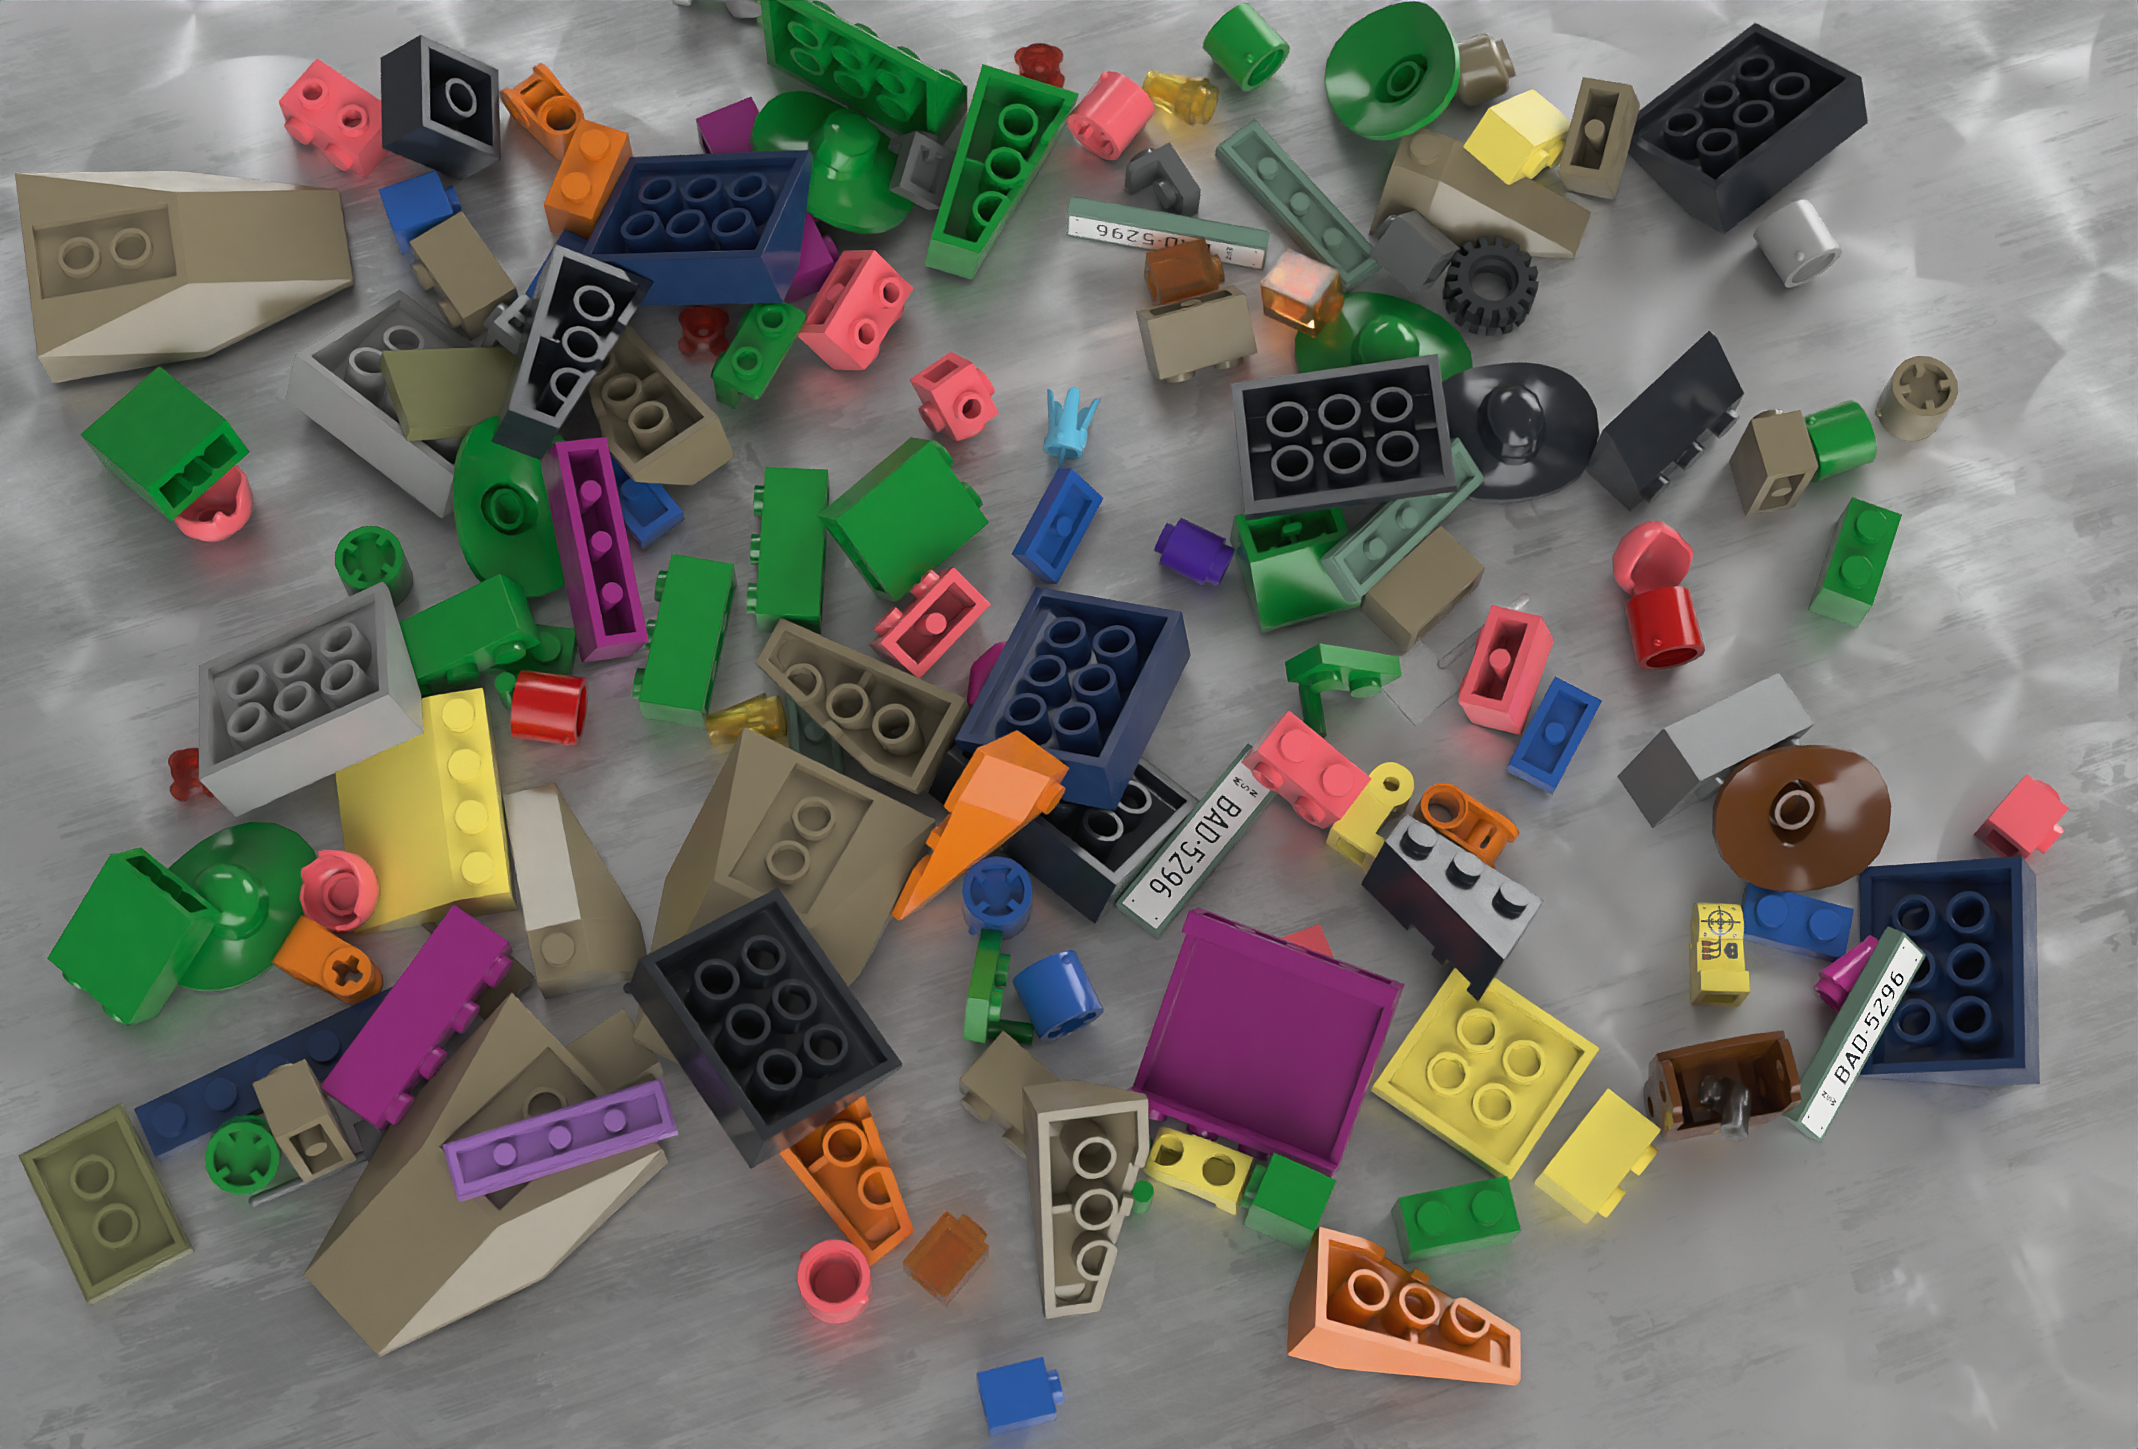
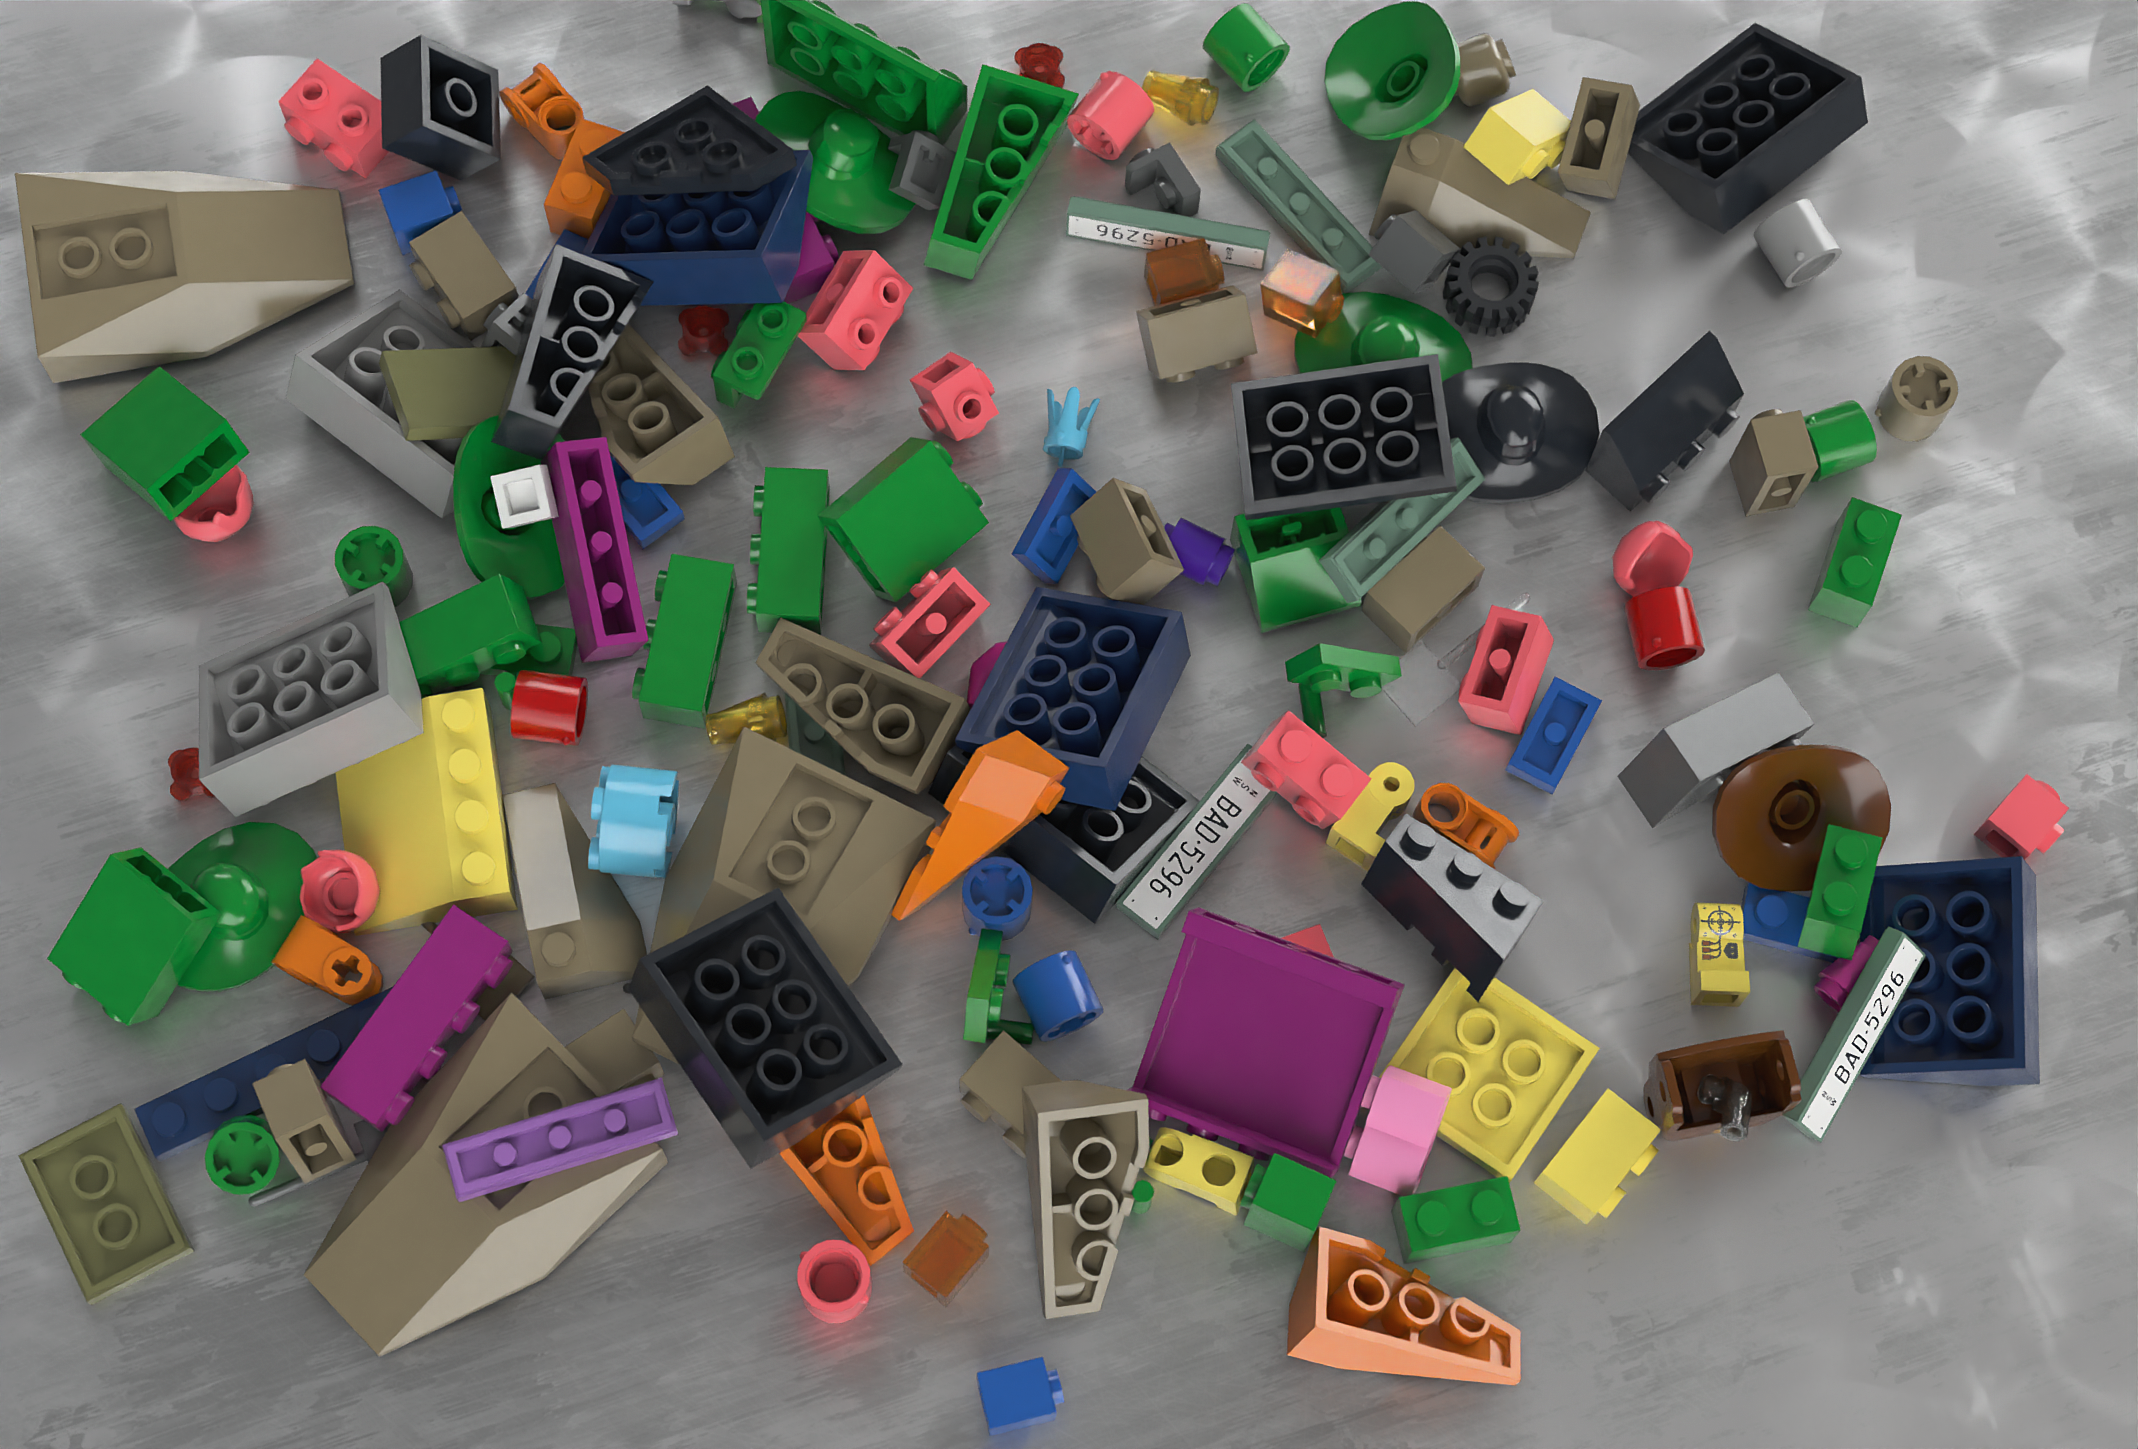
(524, 496): none -> white tile
(635, 821): none -> medium azure brick
(691, 149): none -> black plate
(1126, 543): none -> dark tan brick
(1398, 1130): none -> bright pink brick
(1840, 892): none -> green brick

